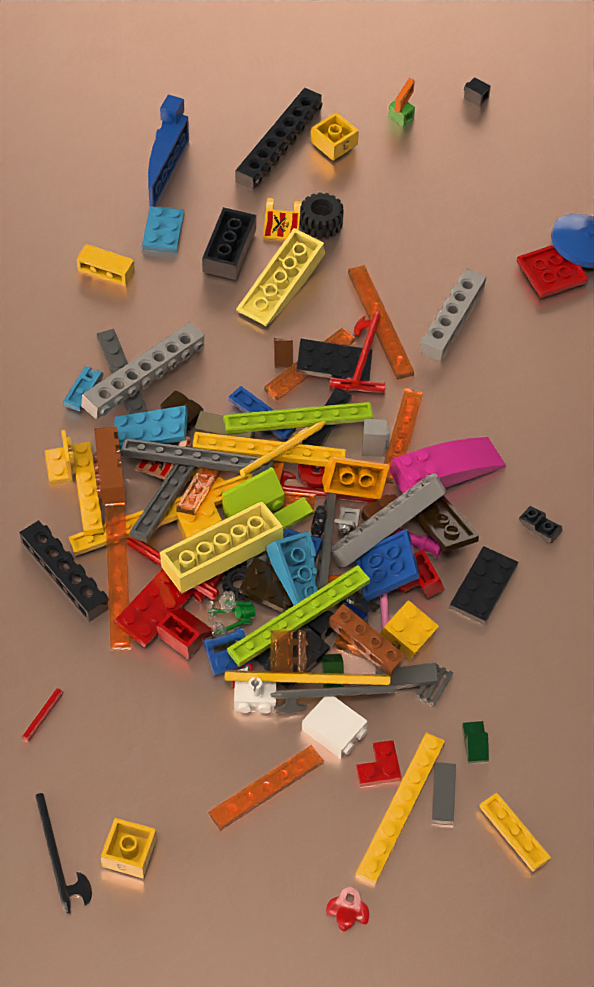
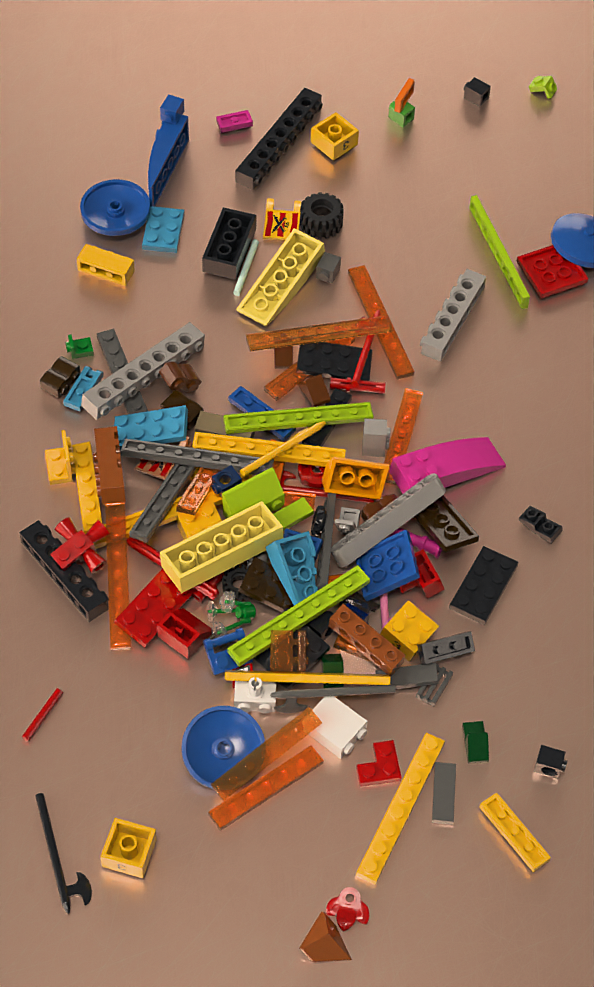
(60, 377): none -> dark brown brick
(79, 545): none -> red brick
(80, 347): none -> green bracket
(115, 207): none -> blue dish
(180, 376): none -> reddish brown brick
(218, 741): none -> blue dish
(226, 475): none -> dark blue brick
(234, 121): none -> dark pink plate
(242, 277): none -> light aqua bar
(266, 754): none -> clear orange tile
(315, 390): none -> reddish brown slope
(318, 333): none -> clear orange tile
(324, 942): none -> dark orange slope
(328, 267): none -> dark grey brick
(446, 647): none -> black plate
(499, 252): none -> lime tile
(544, 83): none -> lime bracket
(550, 762): none -> black brick

